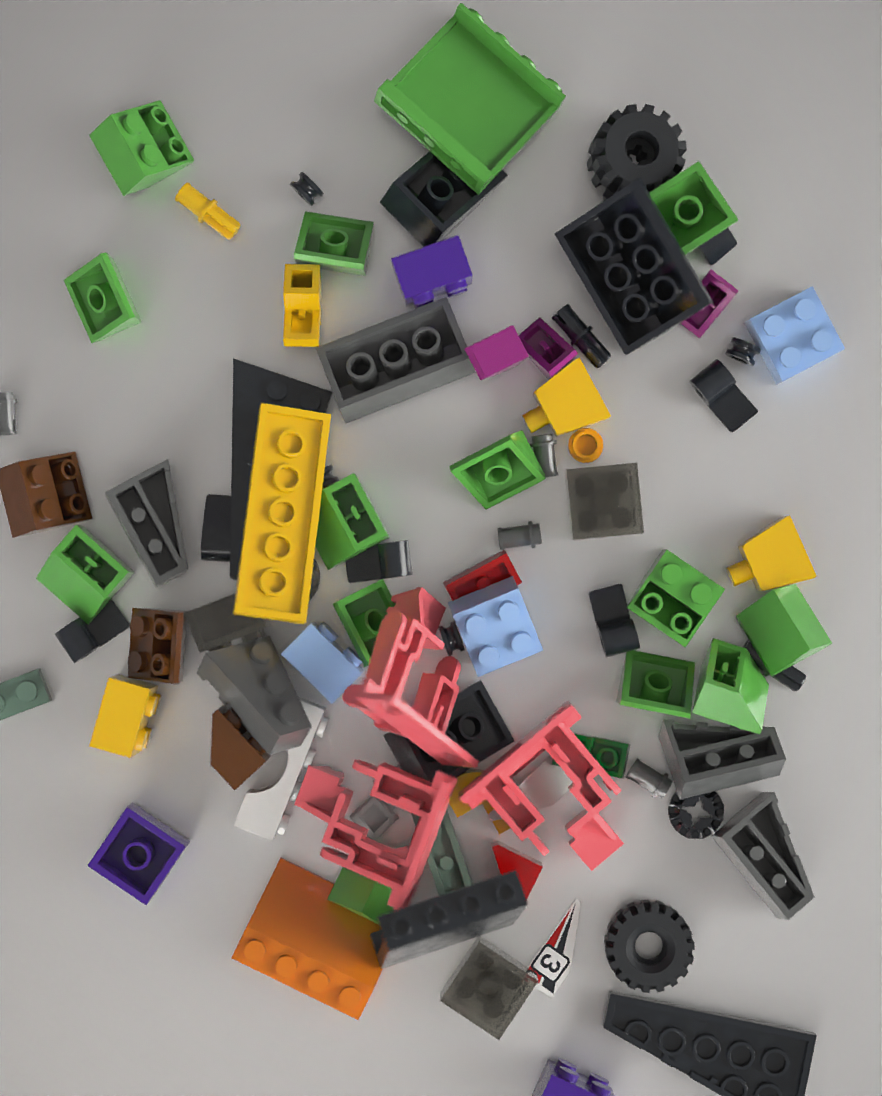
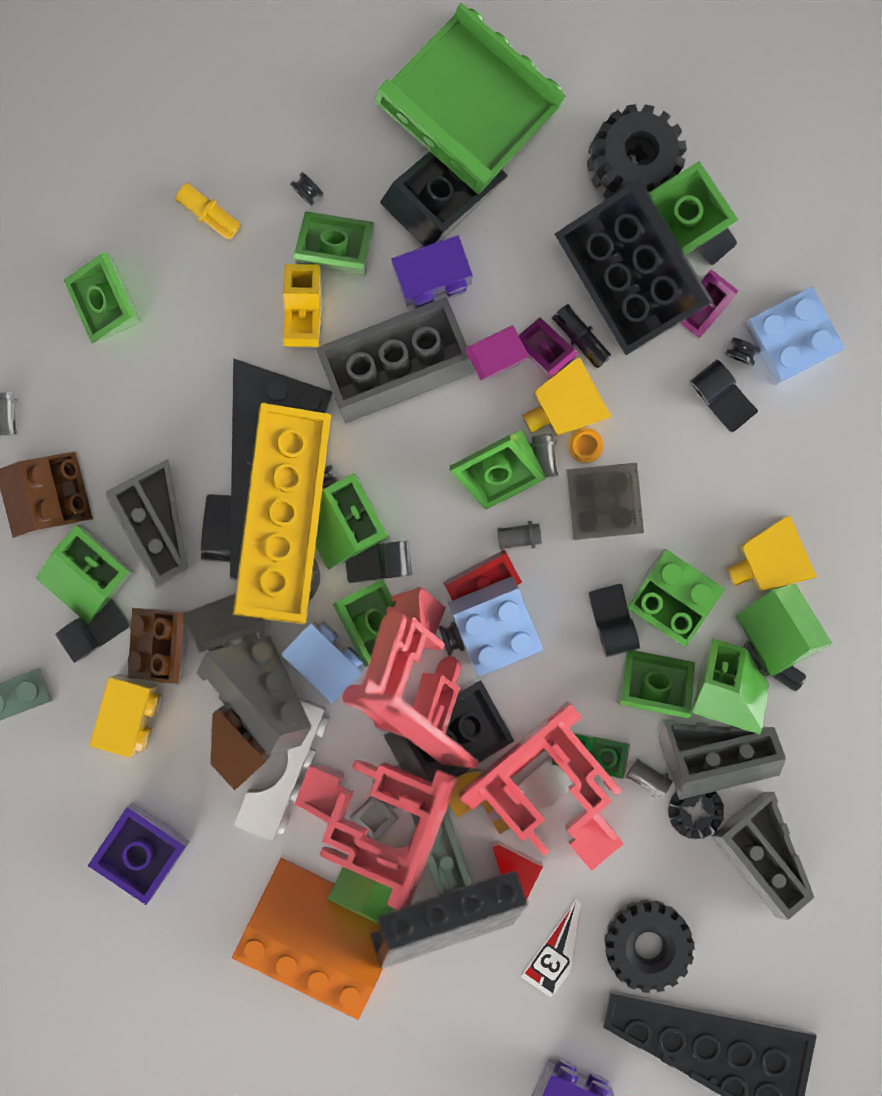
(140, 147): bright green slope -> none
(488, 987): clear smoke brick -> none

